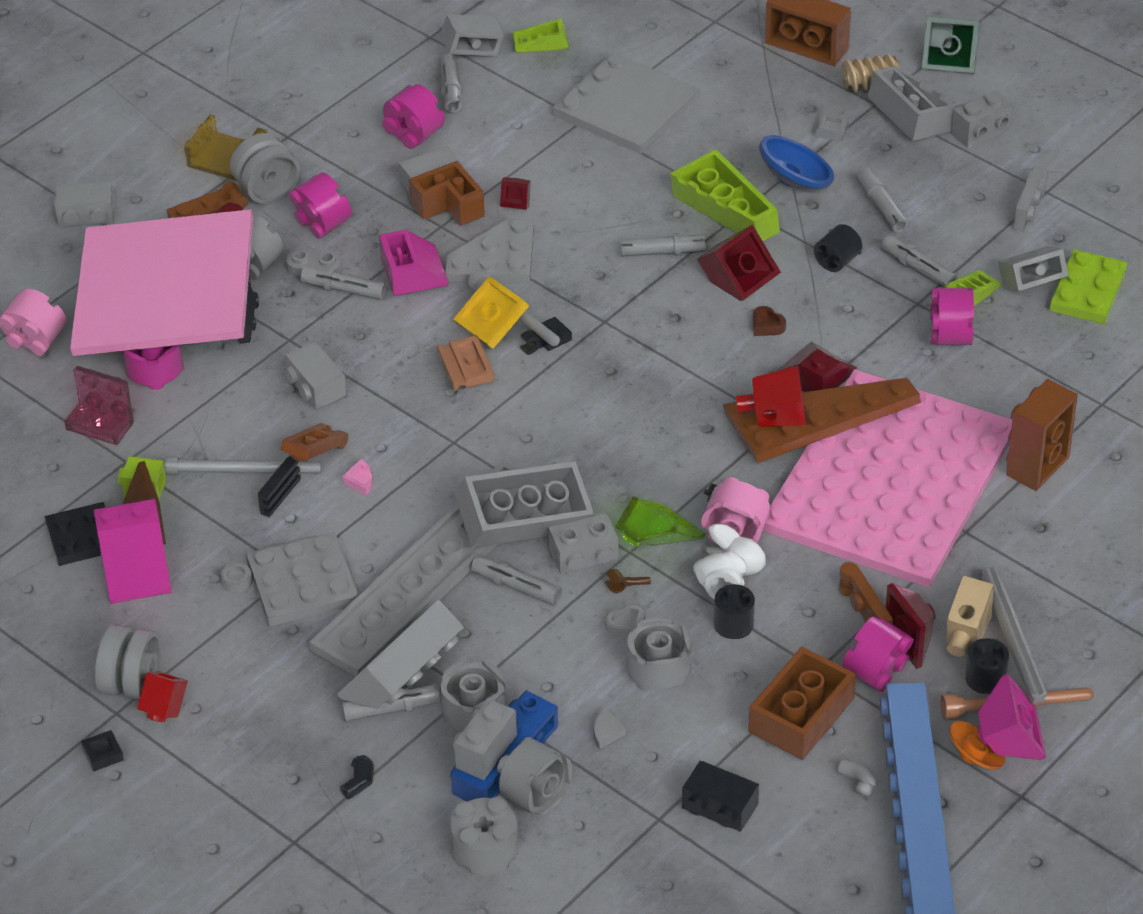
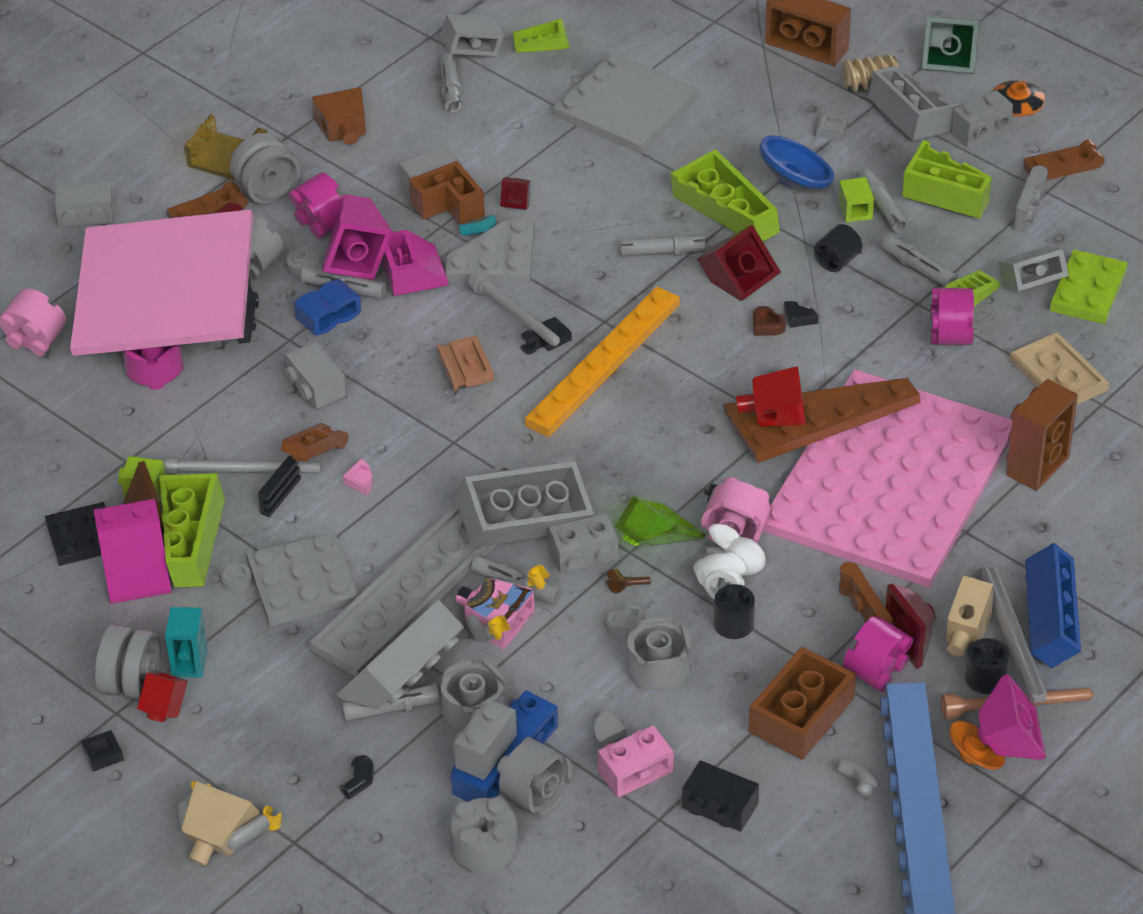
(102, 408): clear pink bracket -> none
(186, 642): none -> teal brick
(190, 524): none -> lime wedge
(220, 821): none -> tan torso
(327, 307): none -> blue brick
(340, 115): none -> dark orange torso
(357, 239): none -> dark pink slope
(412, 115): dark pink brick -> none
(478, 225): none -> teal tile
(491, 312): yellow plate -> none
(501, 607): none -> torso
(602, 362): none -> light orange plate
(635, 761): none -> bright pink brick
(799, 315): none -> black tile
(819, 368): dark red slope -> none
(856, 199): none -> lime brick
(946, 183): none -> lime wedge
(1024, 96): none -> dish
(1052, 606): none -> blue brick
(1060, 362): none -> tan tile
(1067, 161): none -> dark orange plate

